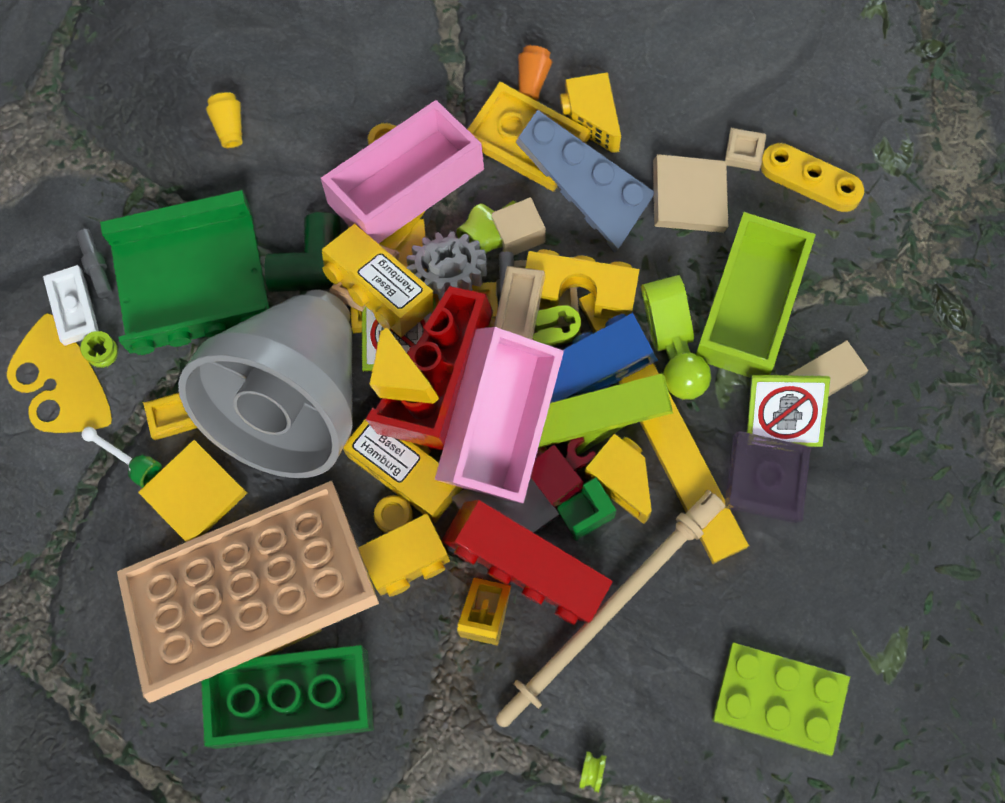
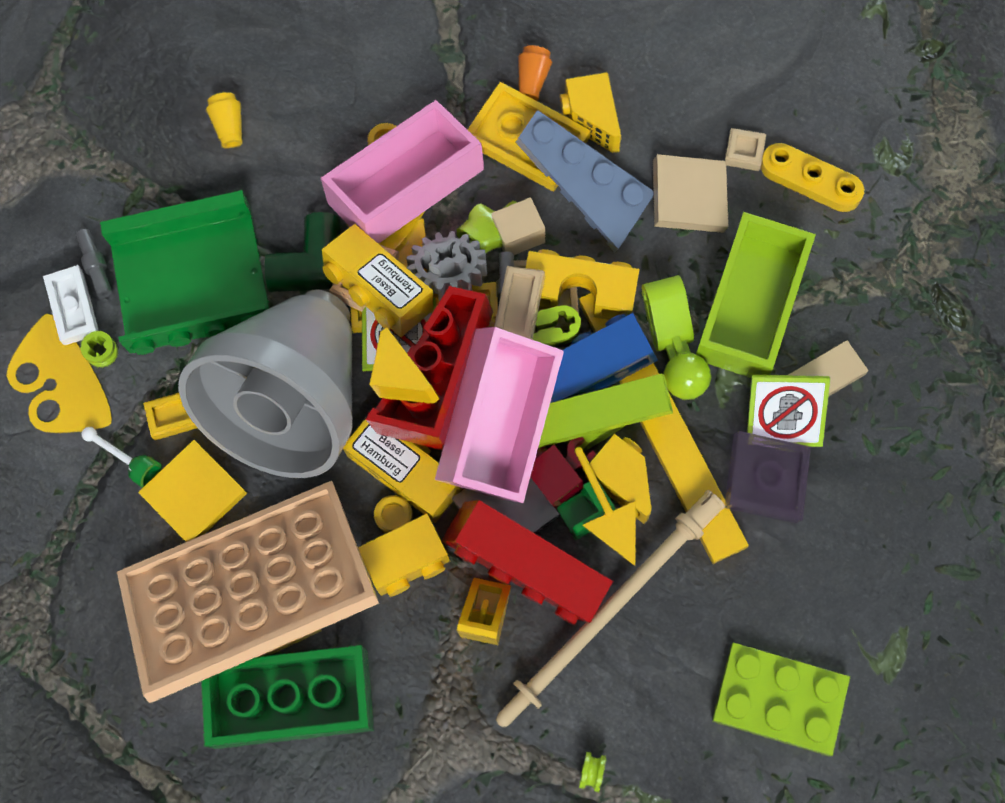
(615, 527): none -> yellow piece

